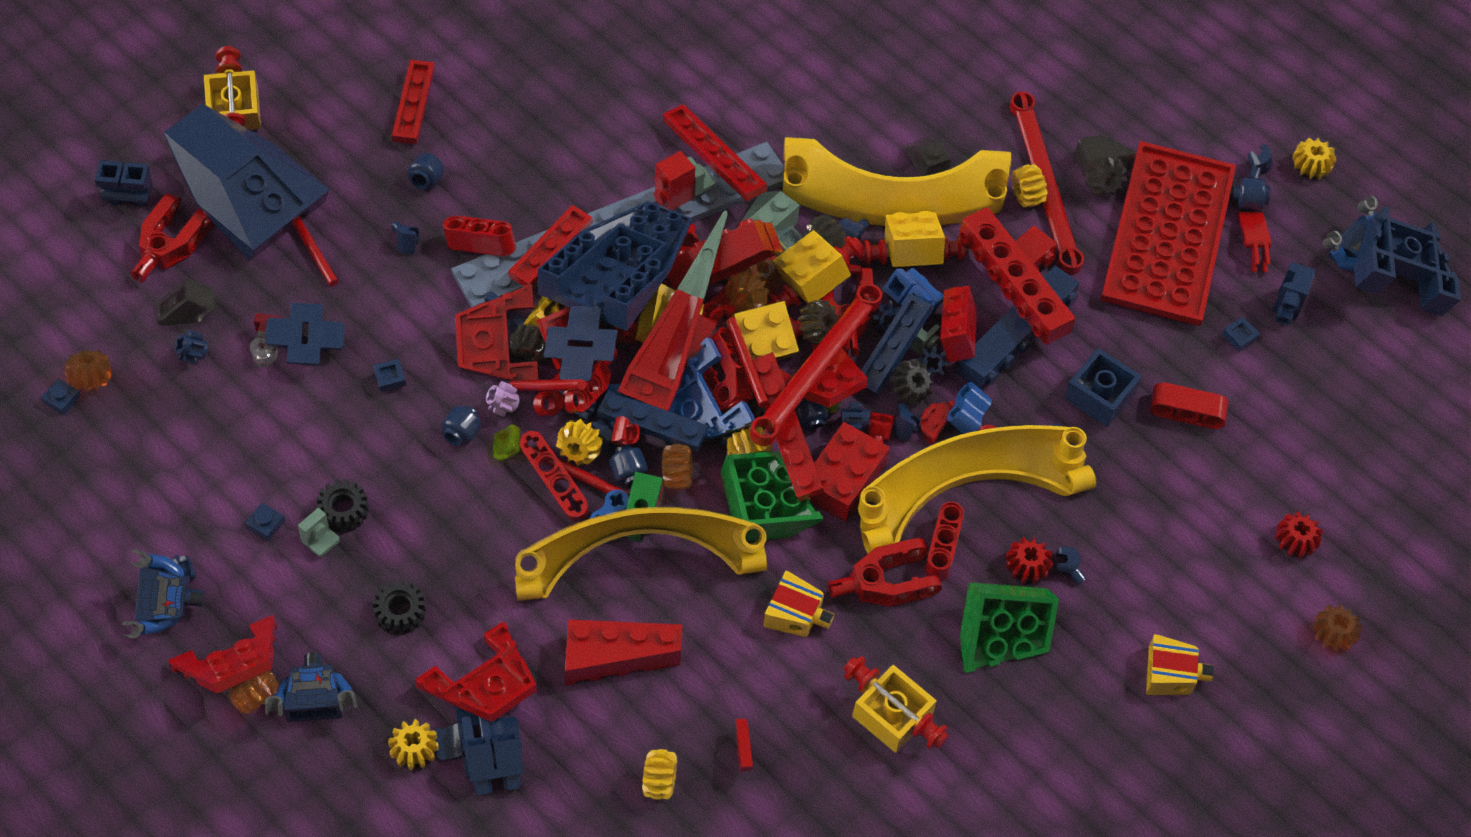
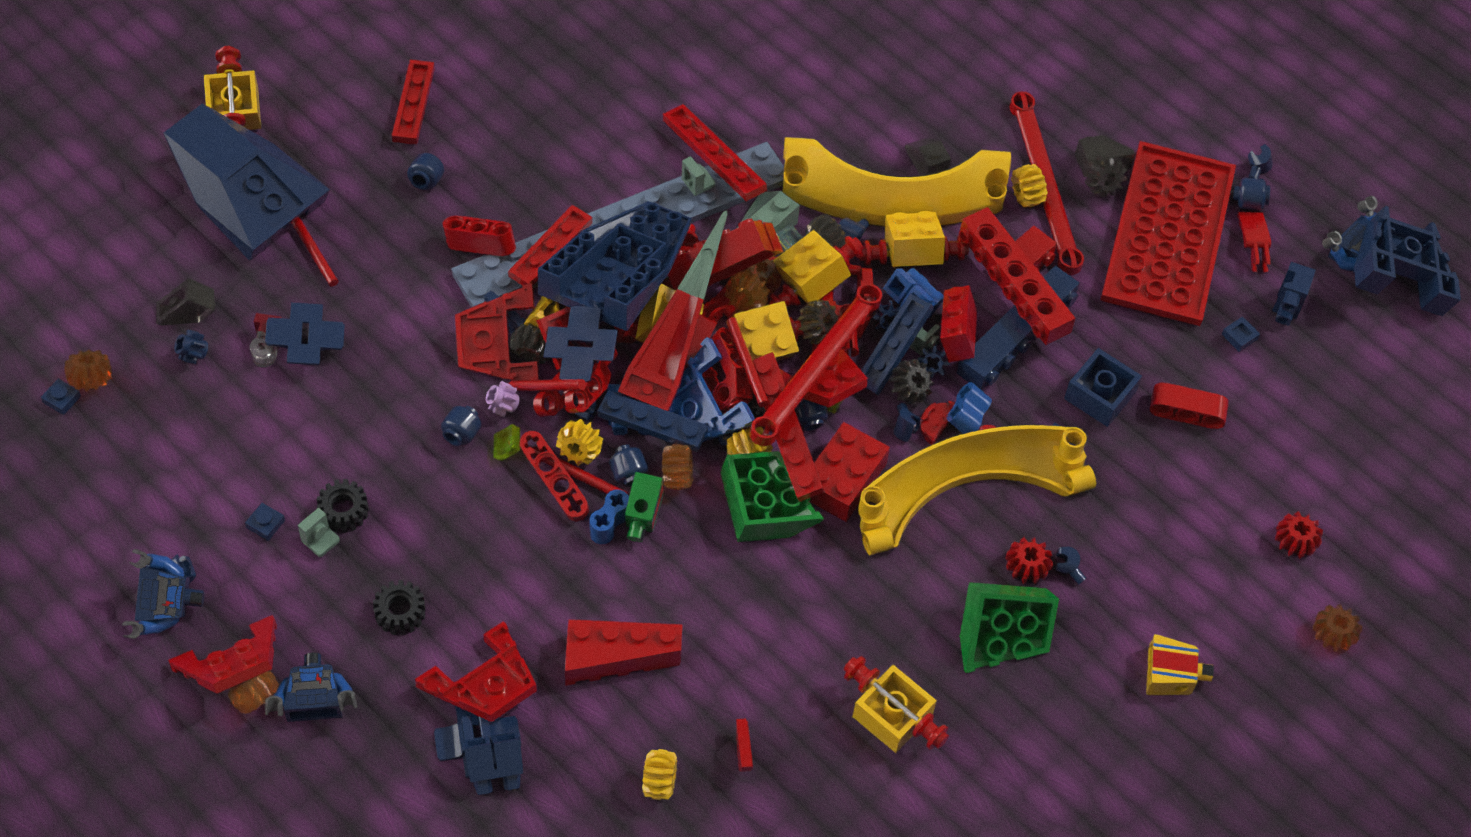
(123, 182): dark blue hips -> none
(161, 250): red piece -> none
(389, 375): dark blue plate -> none
(406, 237): dark blue piece -> none
(415, 753): yellow gear -> none
(606, 433): dark blue plate -> none
(624, 432): red piece -> none
(674, 181): red brick -> none
(712, 530): yellow panel -> none
(796, 607): torso -> none
(855, 416): dark blue gear -> none
(880, 426): red piece -> none
(880, 591): red piece -> none
(947, 531): red beam -> none
(1314, 158): yellow gear -> none

